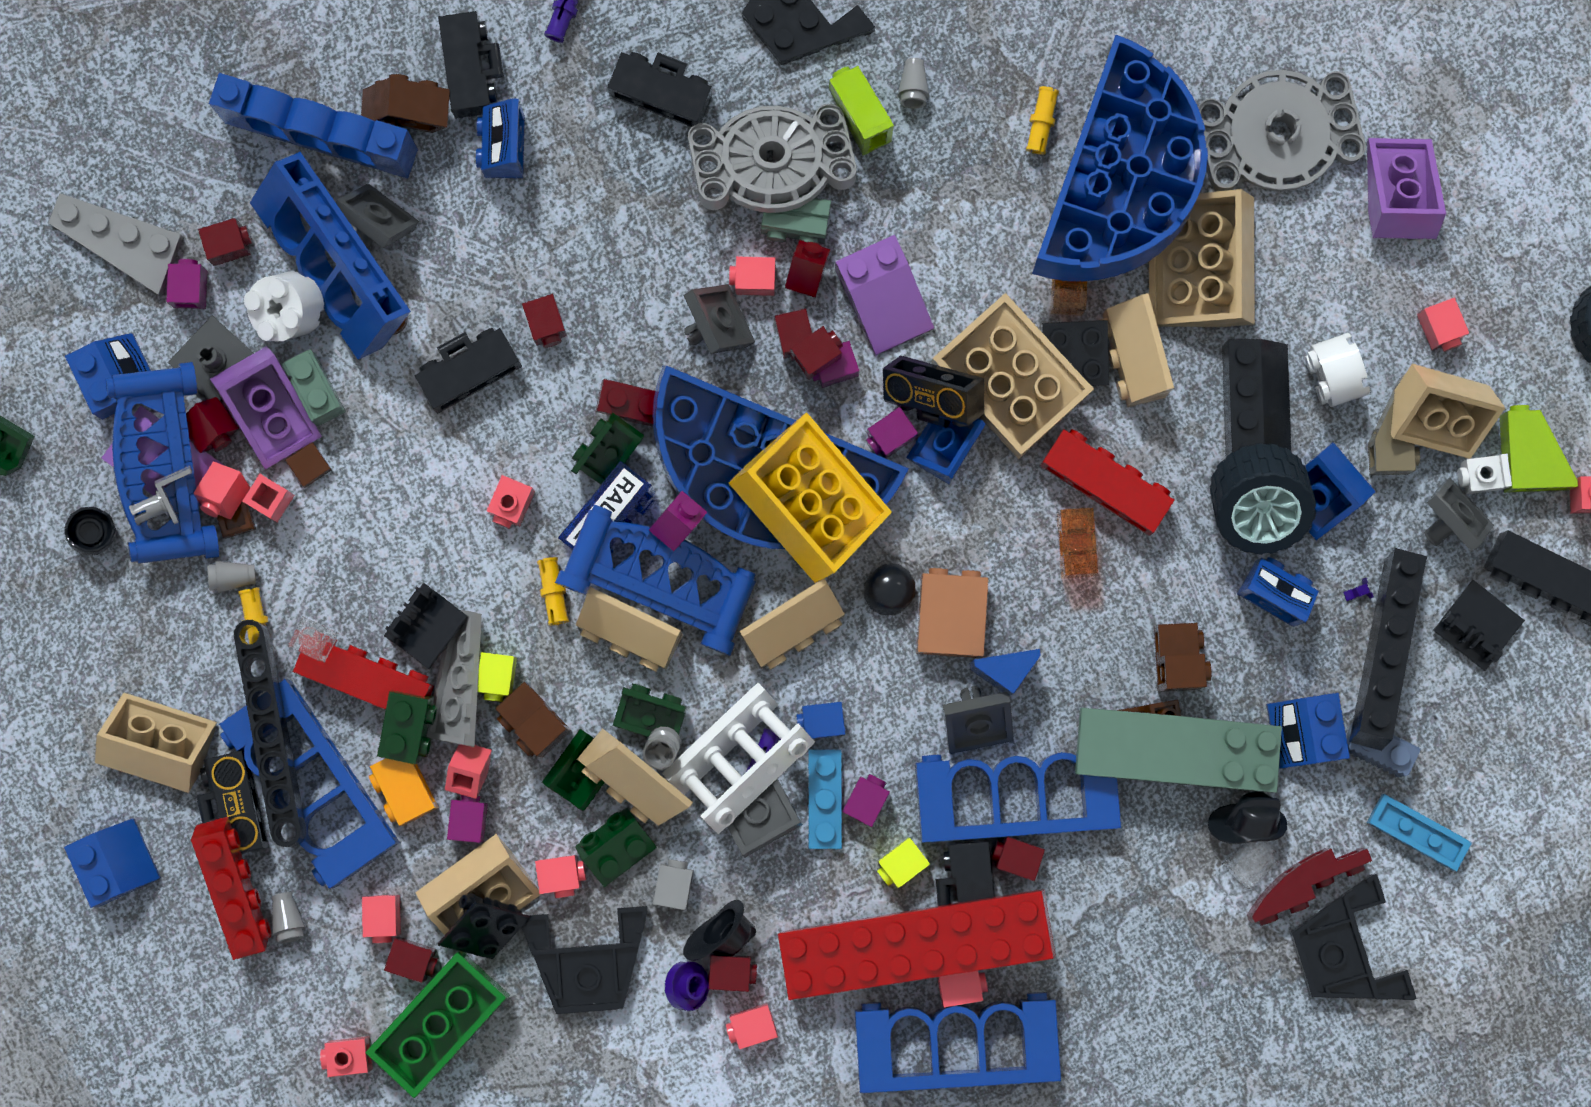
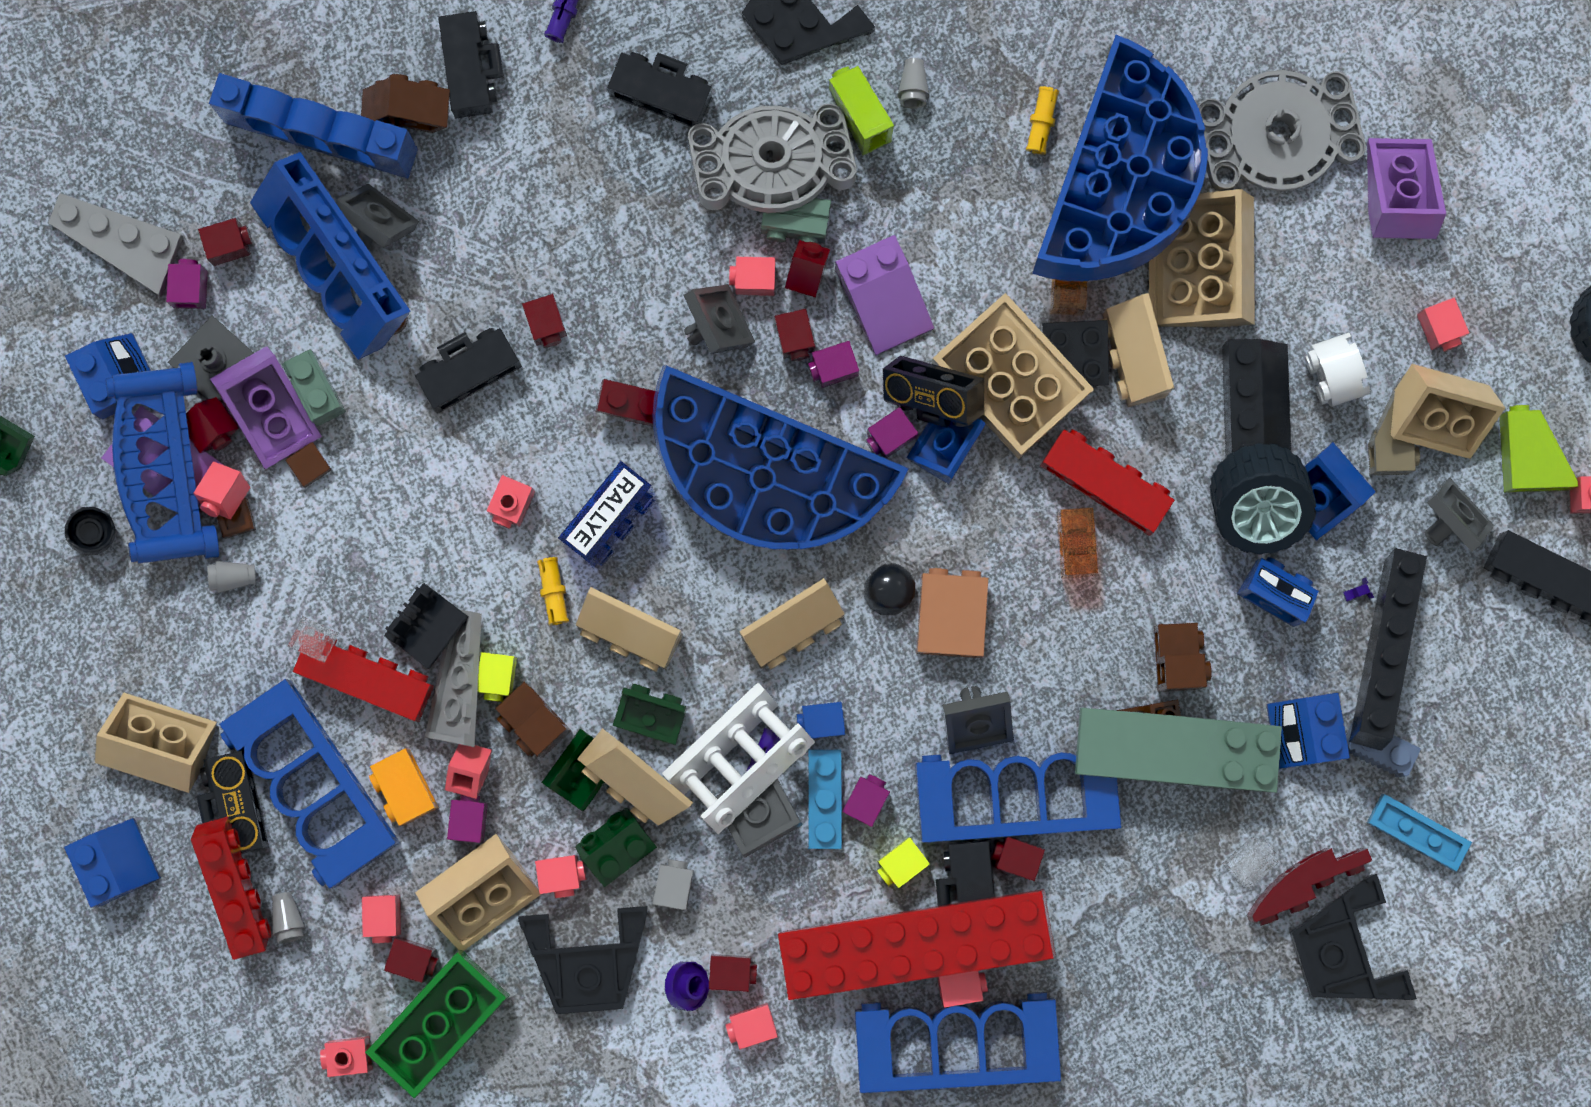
(160, 502): light grey bracket -> none
(252, 610): yellow pin -> none
(258, 721): black beam -> none
(268, 498): coral brick -> none
(284, 306): white brick -> none
(407, 727): dark green bracket -> none
(483, 926): black hinge -> none
(502, 140): blue slope -> none
(593, 564): blue piece -> none
(612, 443): dark green bracket -> none
(658, 754): light grey wheel -> none
(677, 521): magenta brick -> none
(721, 934): black piece -> none
(810, 498): yellow slope -> none
(817, 352): dark red brick -> none
(1006, 670): blue slope -> none
(1249, 820): black piece -> none
(1478, 625): black hinge -> none
(1498, 474): white brick -> none

